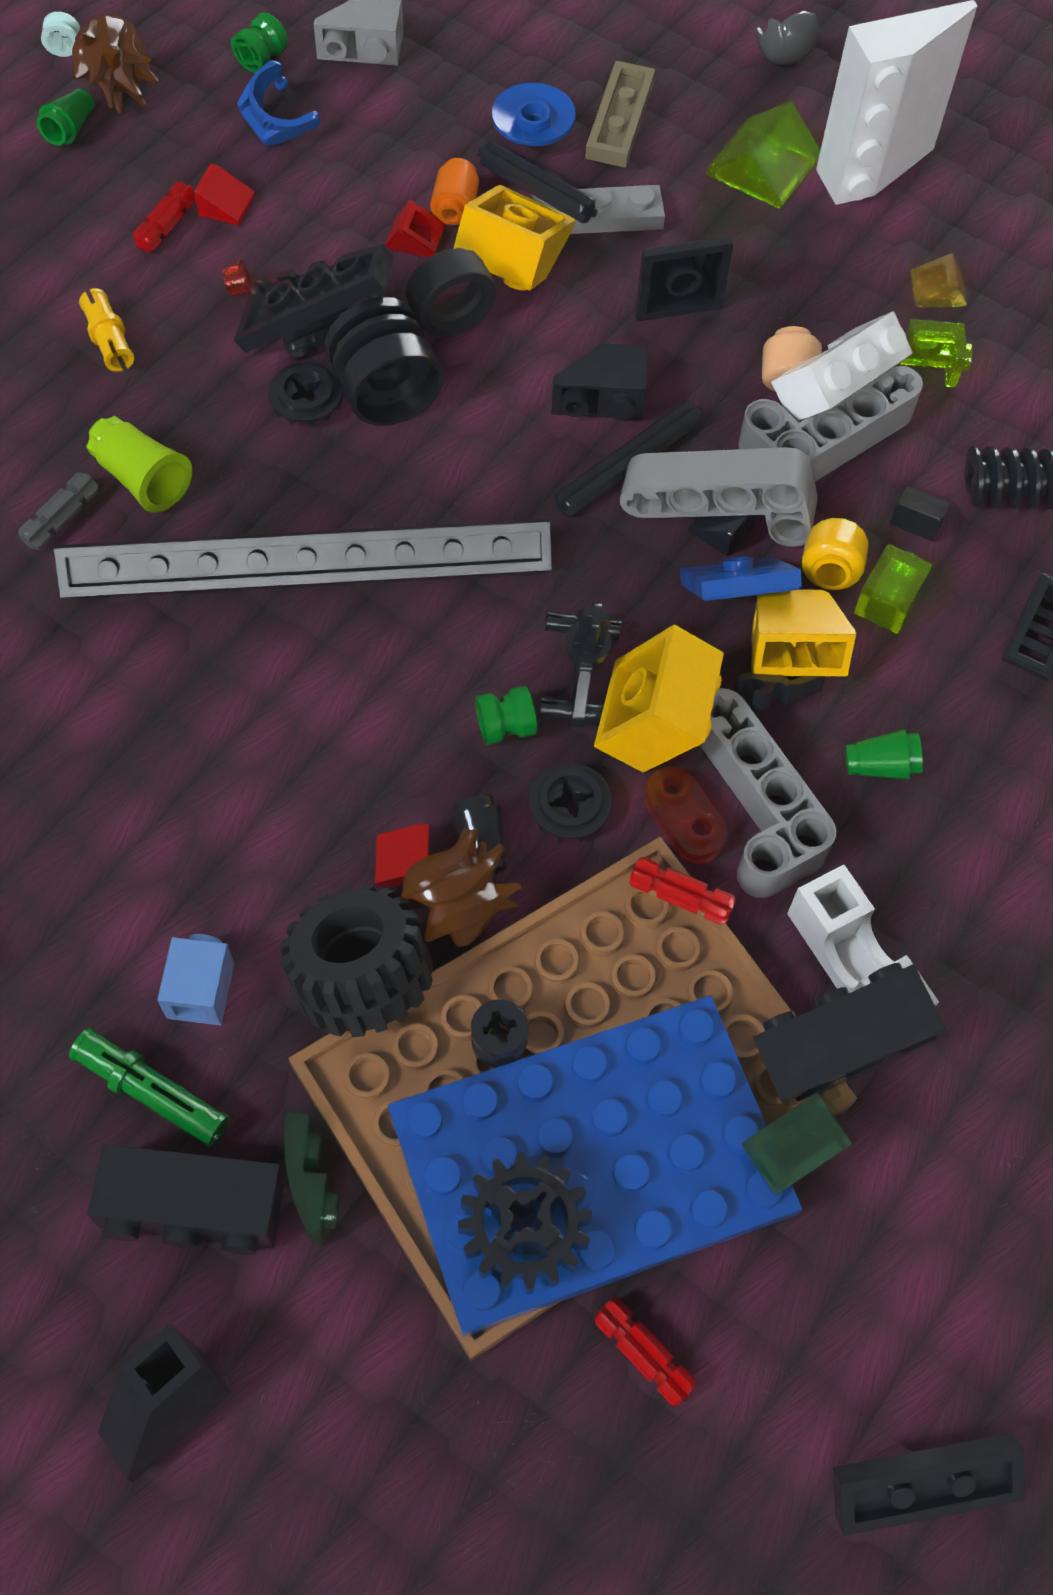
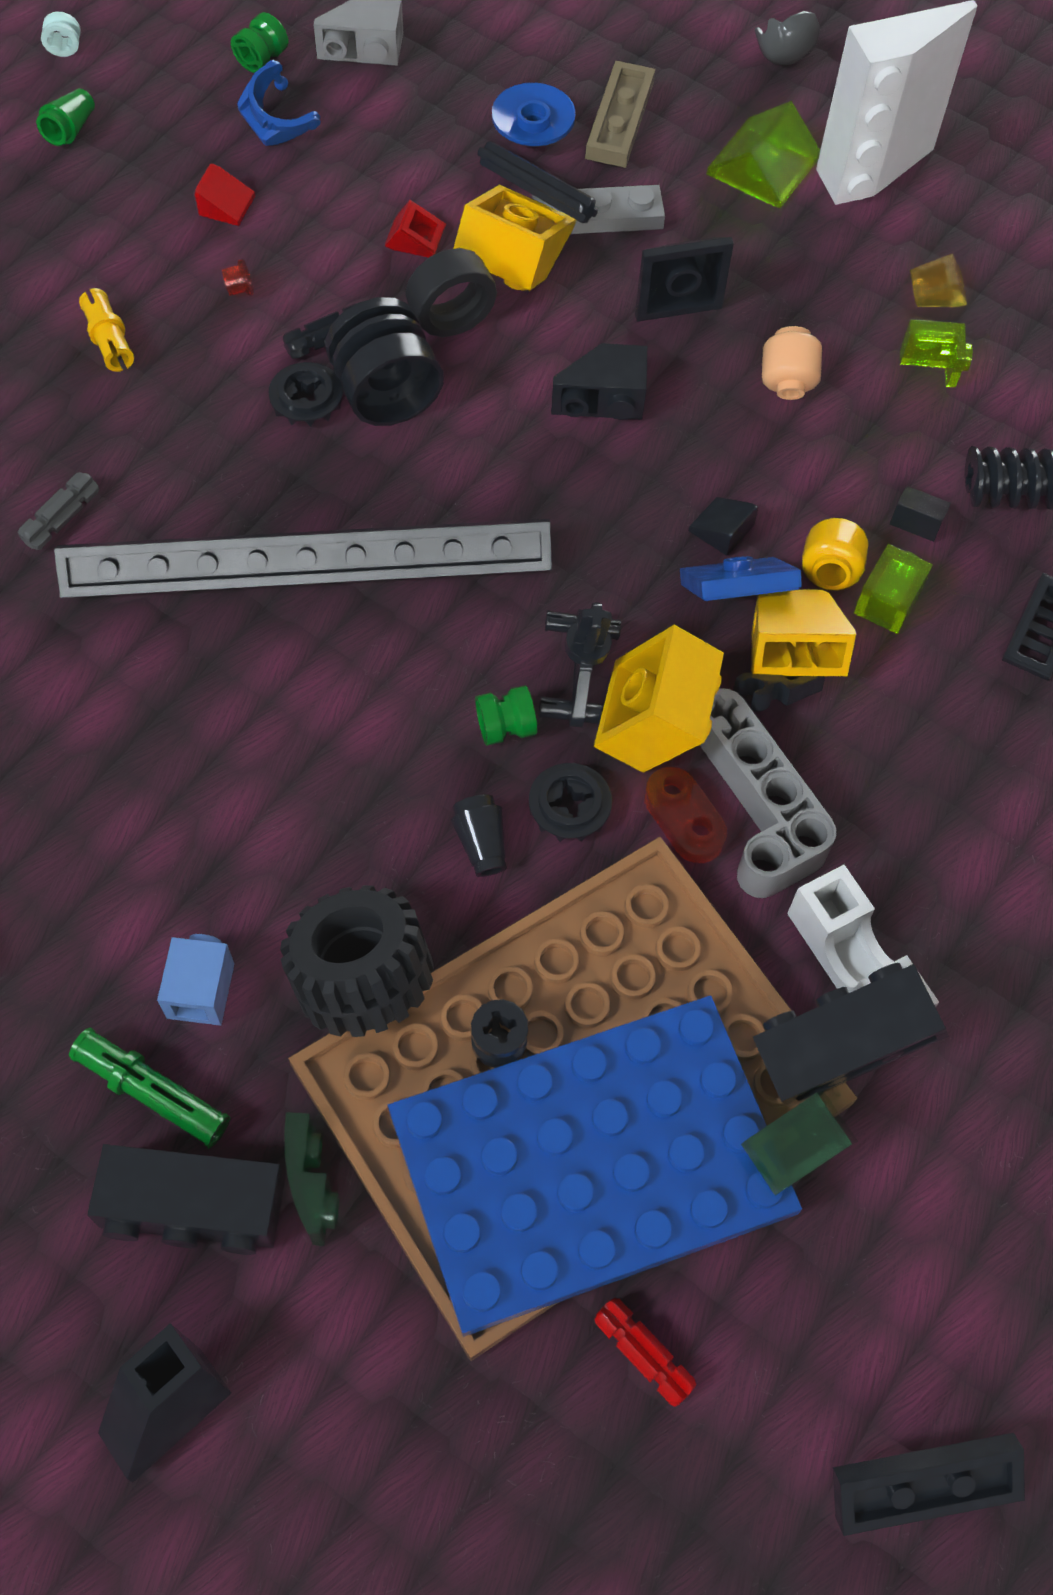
(112, 58): reddish brown hair -> none
(144, 466): lime plant -> none
(164, 216): red axle -> none
(302, 299): black wing -> none
(398, 852): red slope -> none
(454, 187): orange brick -> none
(459, 889): reddish brown hair -> none
(545, 1242): black gear -> none
(614, 466): black axle -> none
(682, 890): red axle -> none
(726, 484): light grey beam -> none
(841, 431): light grey beam -> none
(843, 368): white arch -> none
(886, 756): green cone -> none

